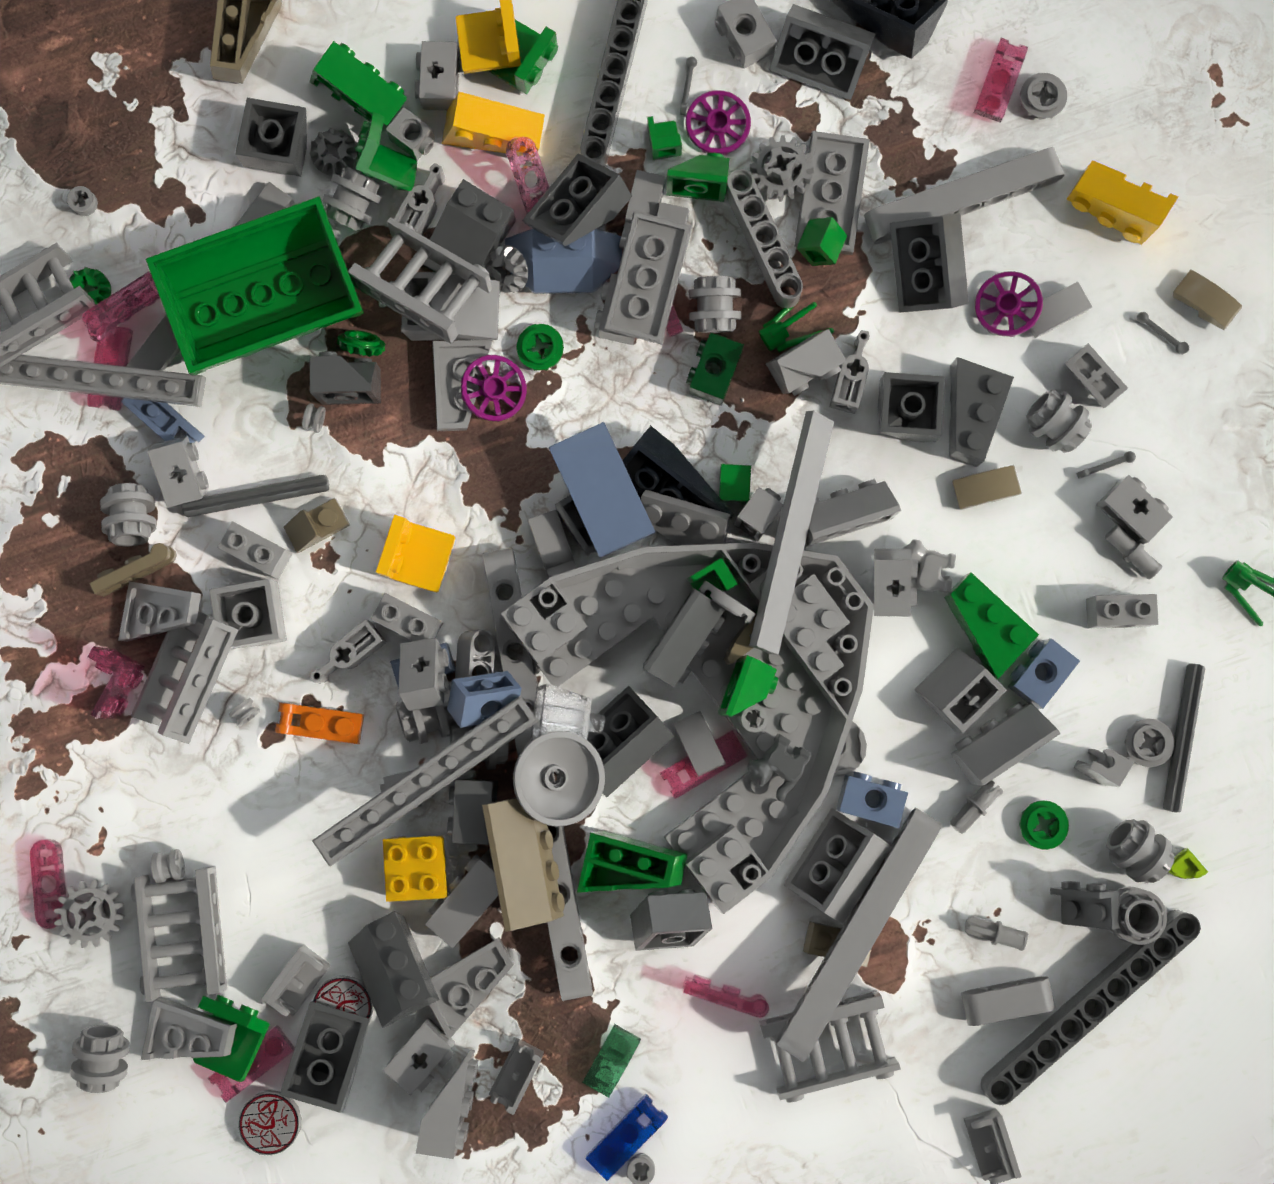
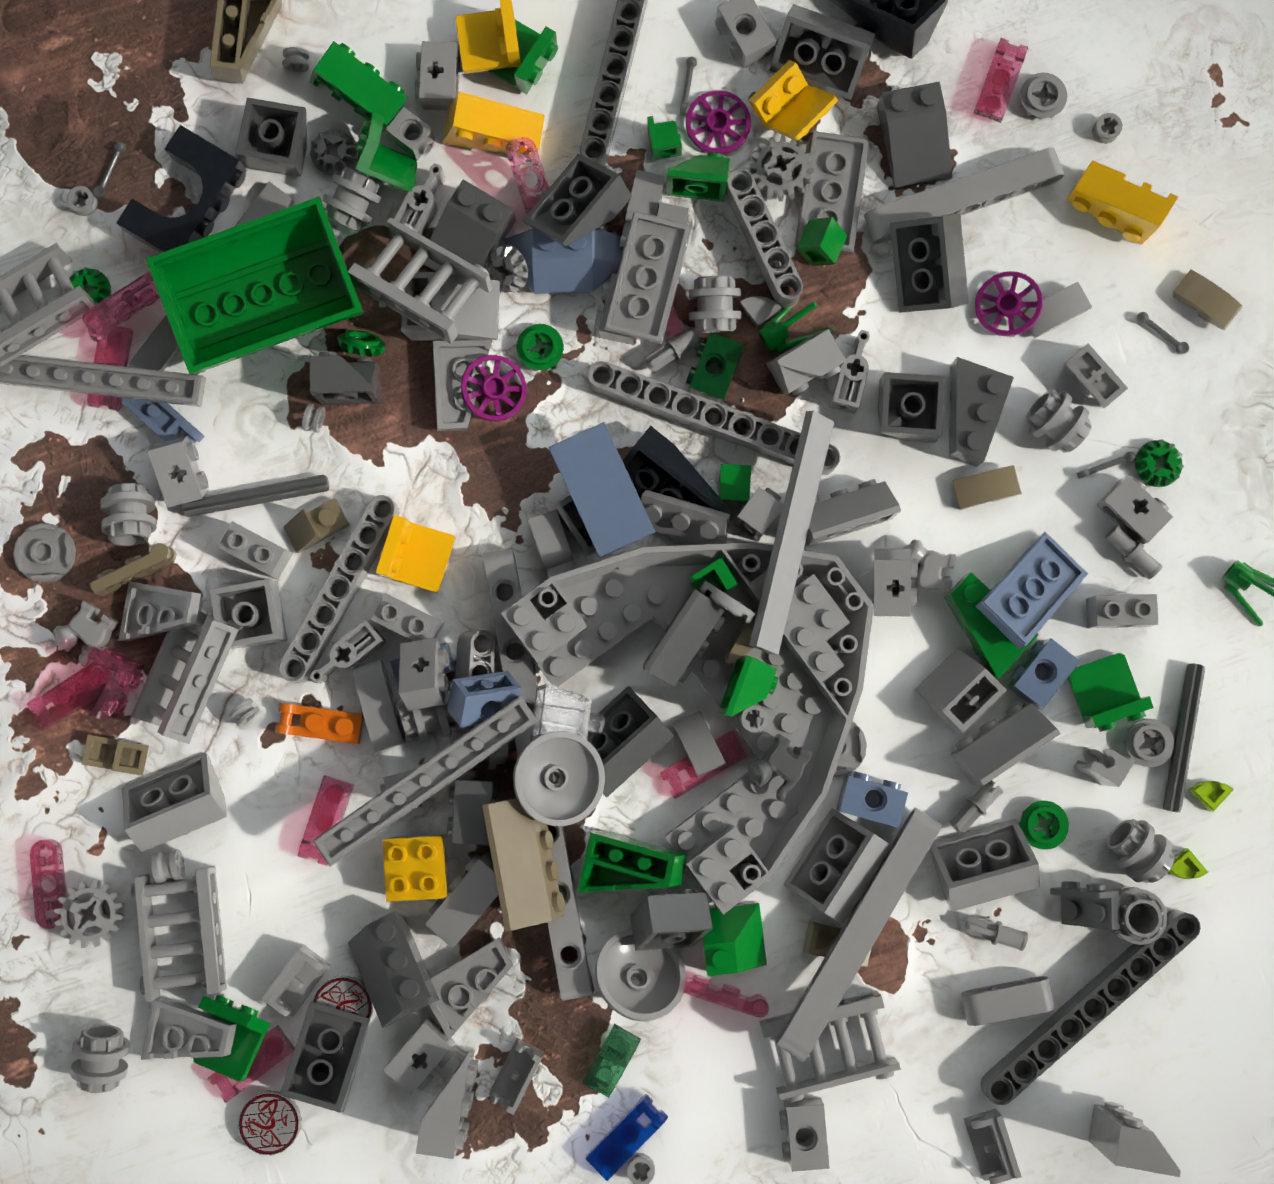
(44, 552): none -> light grey tile
(69, 695): none -> clear pink plate
(87, 629): none -> light grey animal
(99, 191): none -> dark grey hinge
(115, 754): none -> dark tan slope
(172, 803): none -> light grey slope
(219, 178): none -> black arch
(295, 59): none -> light grey bush
(326, 596): none -> light grey beam
(326, 812): none -> clear pink plate
(378, 705): none -> light grey beam
(659, 975): none -> light grey dish
(673, 349): none -> light grey axle
(701, 407): none -> light grey beam
(734, 941): none -> green slope
(759, 308): none -> light grey tile
(790, 104): none -> yellow bracket
(813, 1152): none -> light grey brick
(915, 134): none -> dark grey slope
(985, 865): none -> light grey slope
(1032, 590): none -> sand blue tile
(1104, 137): none -> light grey bush
(1107, 692): none -> green bracket
(1128, 1141): none -> light grey slope
(1145, 463): none -> green gear
(1211, 793): none -> lime tile

